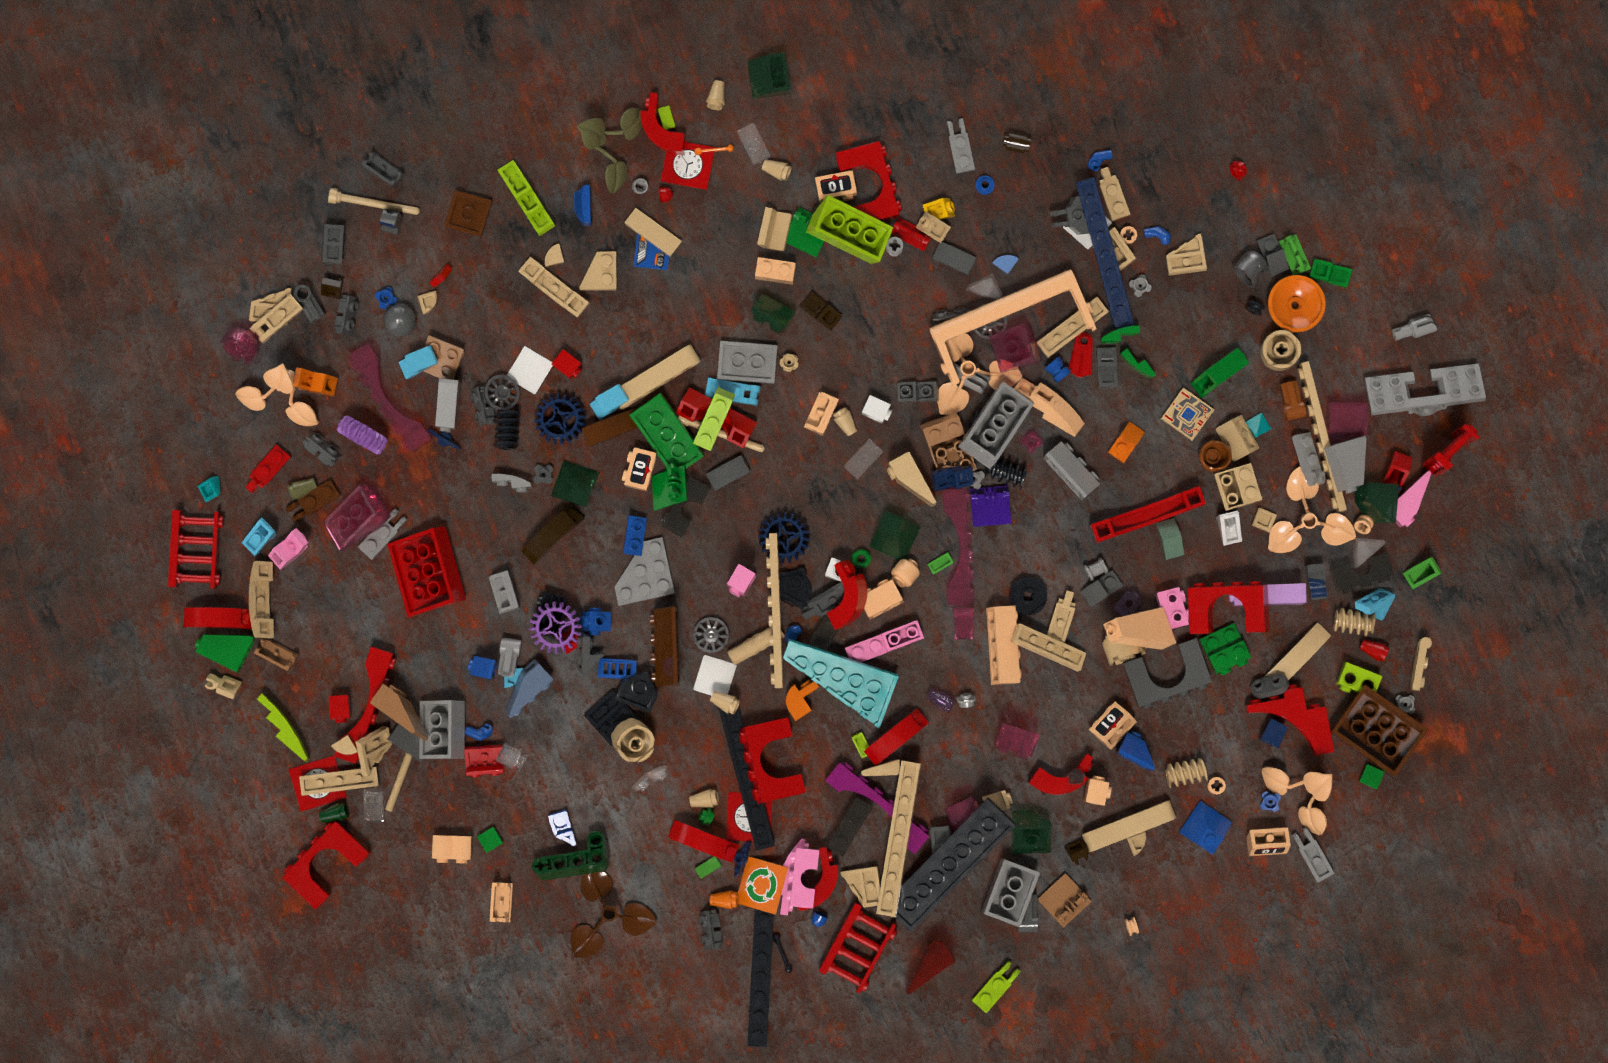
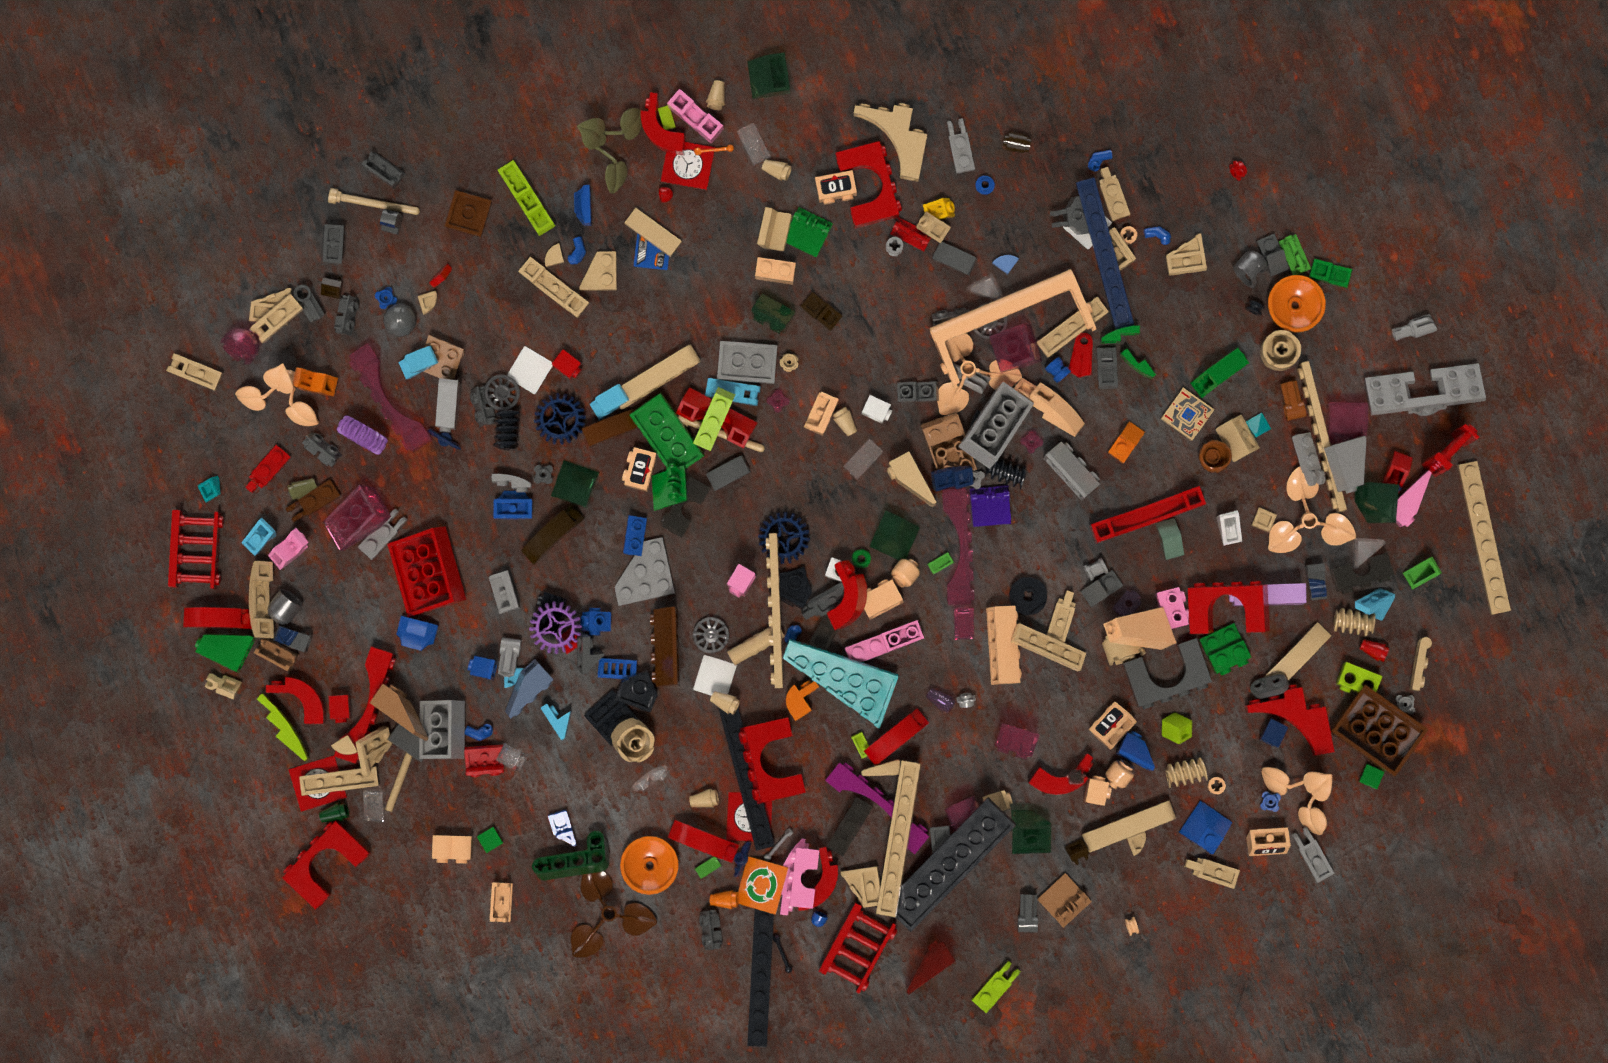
(195, 372): none -> tan plate
(282, 609): none -> flat silver helmet
(292, 639): none -> leg
(313, 705): none -> red arch
(416, 633): none -> blue slope
(512, 506): none -> blue slope
(560, 725): none -> medium azure slope
(579, 252): none -> blue arm
(638, 875): none -> orange dish
(641, 182): light grey hinge -> none
(696, 118): none -> bright pink arch
(706, 817): green plate -> none
(778, 396): none -> clear pink plate
(788, 833): none -> light grey hinge
(850, 230): lime slope -> none
(896, 125): none -> tan arch
(1010, 892): light grey slope -> none
(1119, 774): none -> light nougat head
(1145, 286): light grey plate -> none
(1177, 728): none -> lime panel
(1214, 872): none -> tan hinge
(1238, 487): tan slope -> none
(1361, 528): light nougat bush -> none
(1484, 538): none -> tan plate

